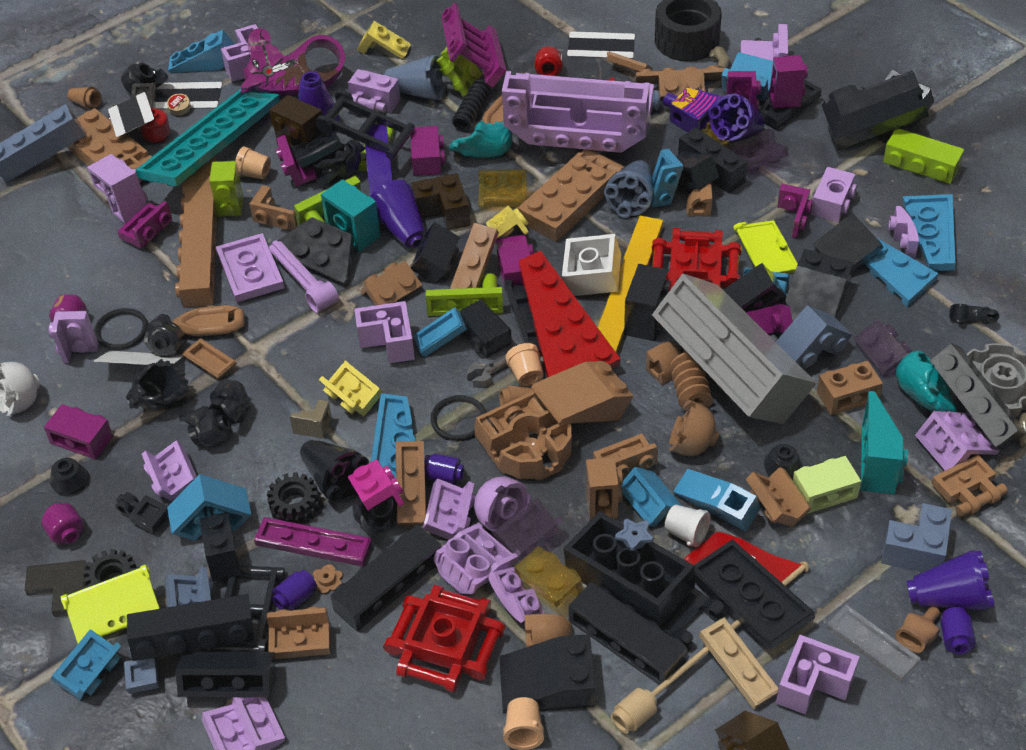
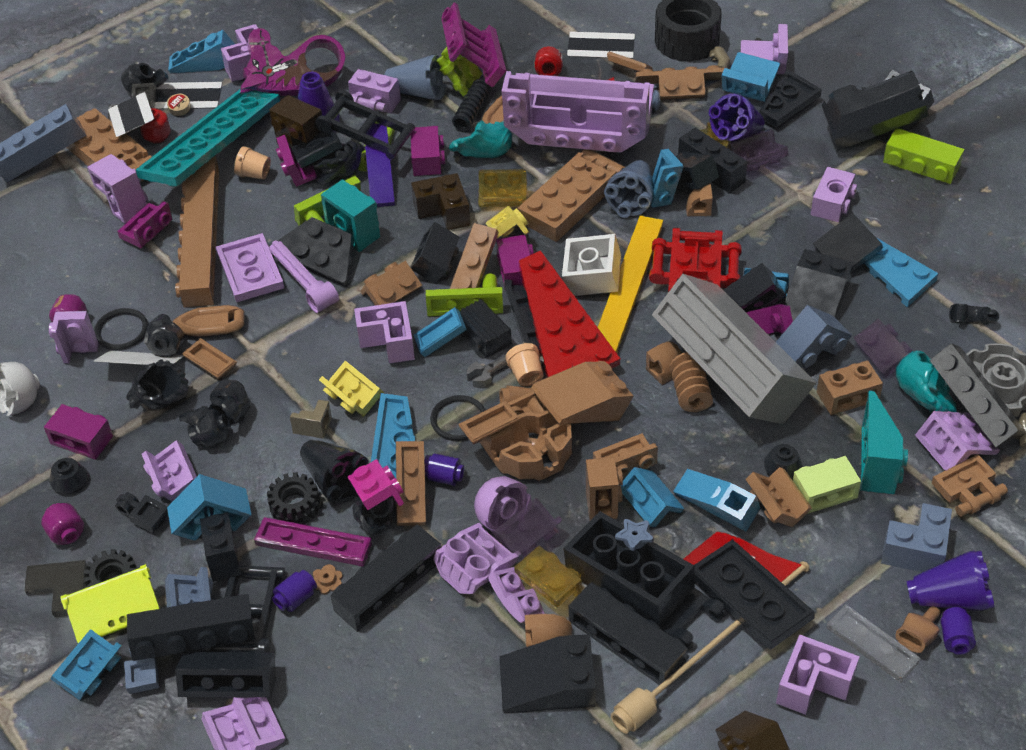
(86, 96): medium nougat cone -> none
(226, 188): lime brick -> none
(266, 213): medium nougat bracket -> none
(299, 632): medium nougat bracket -> none
(385, 38): light yellow bracket -> none
(400, 212): dark purple cone -> none
(445, 636): red brick -> none
(448, 509): lavender bracket -> none
(489, 422): none -> medium nougat tile
(523, 724): light nougat piece -> none
(643, 297): black brick -> none
(688, 524): white piece -> none
(690, 108): dark purple torso -> none
(693, 430): medium nougat cylinder -> none
(739, 663): tan tile -> none
(744, 84): magenta bracket -> none
(766, 246): neon yellow door -> none
(787, 81): magenta brick -> none
(797, 200): magenta bracket -> none
(904, 231): lavender slope -> none
(935, 228): dark azure wing -> none

